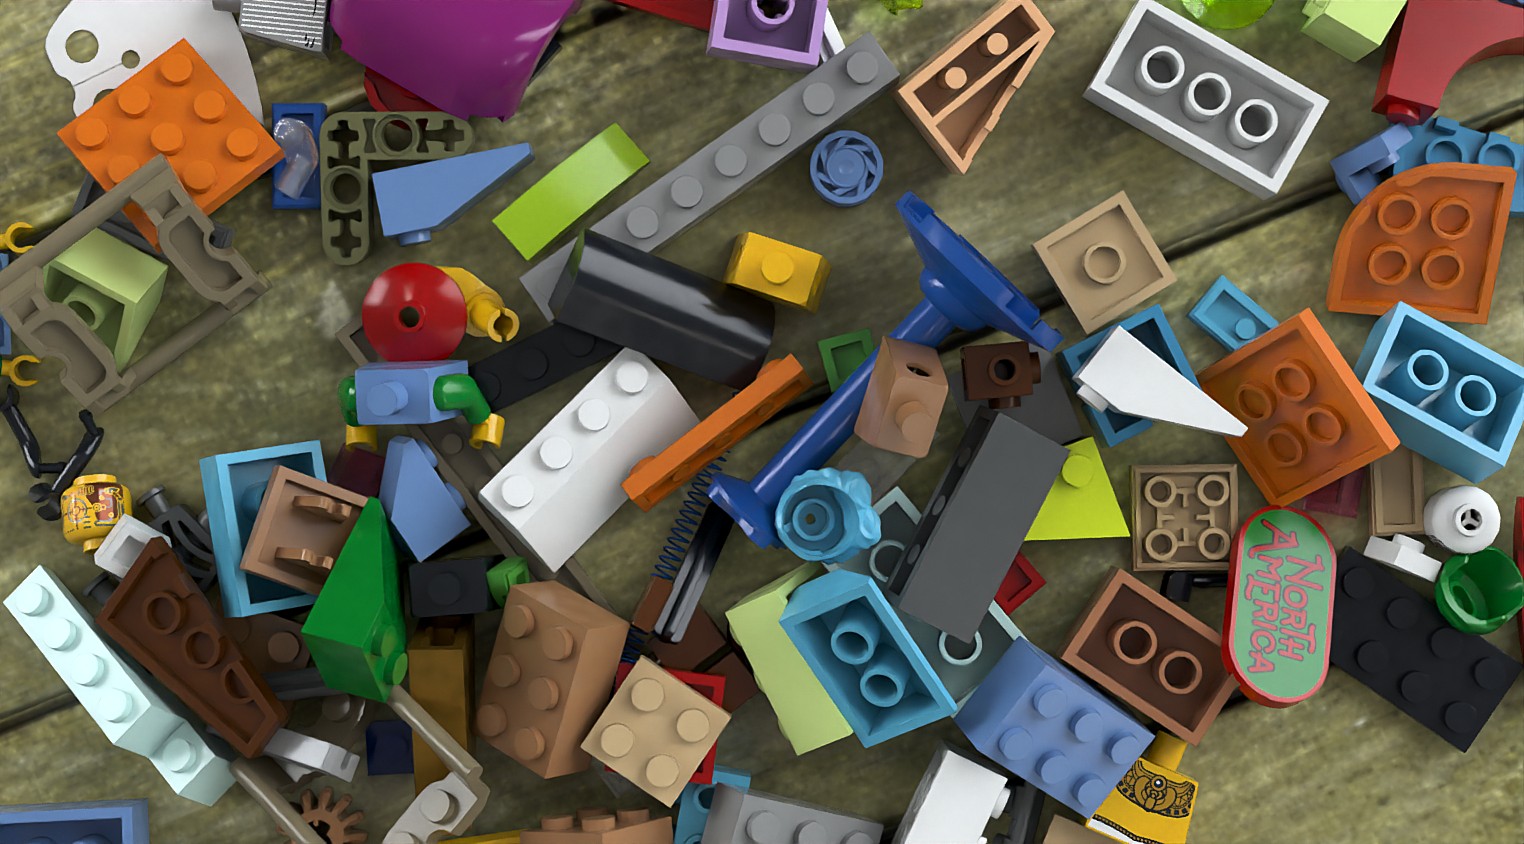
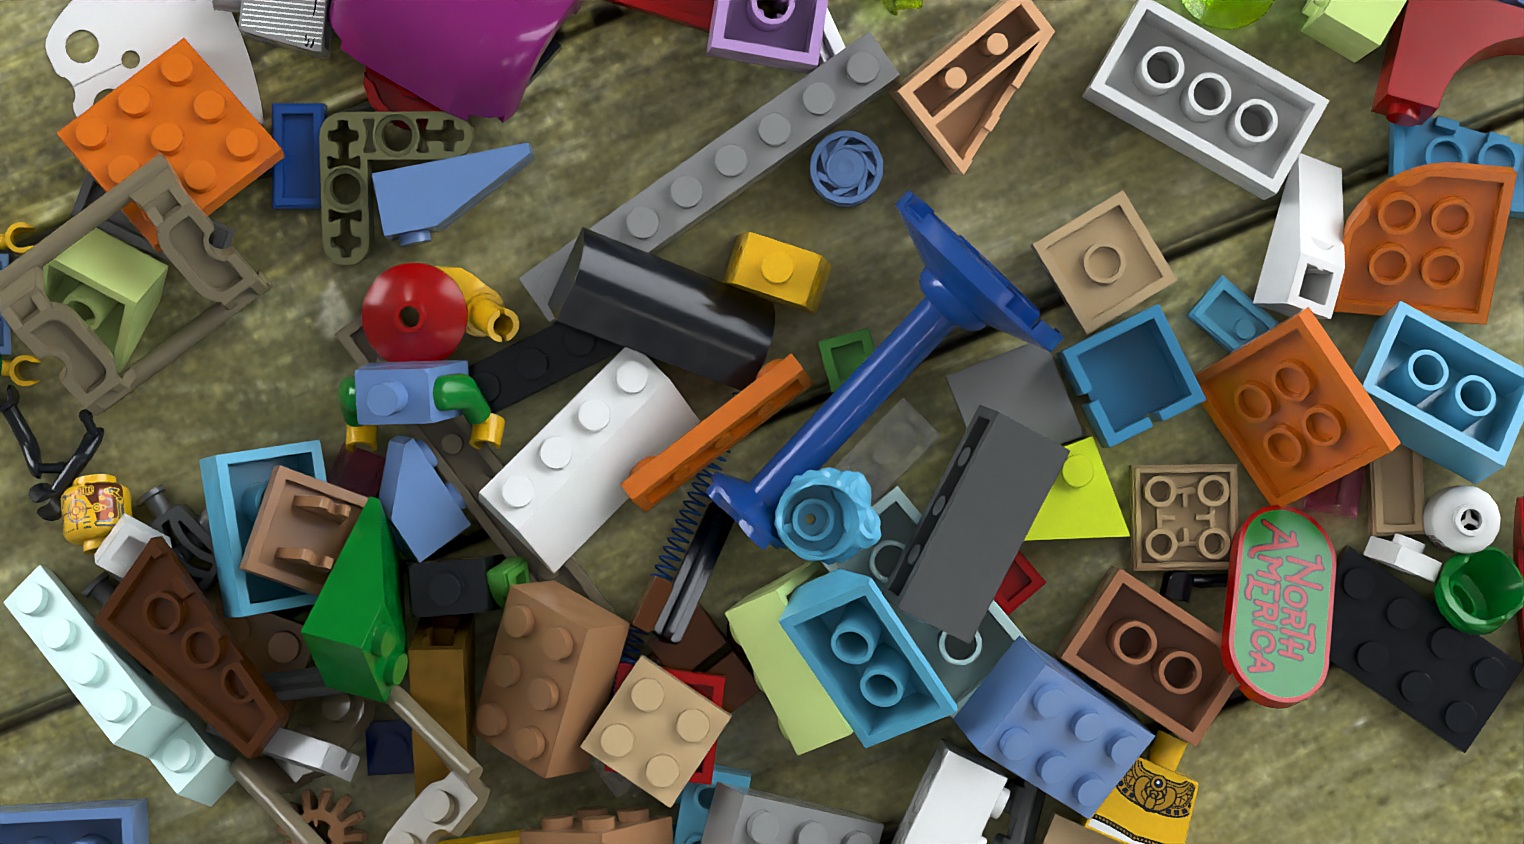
(300, 154): clear arm -> none
(571, 192): lime slope -> none
(903, 406): medium nougat torso -> none
(999, 373): reddish brown brick -> none
(1142, 385): white slope -> none
(1306, 244): none -> white slope
(1359, 166): medium blue bracket -> none

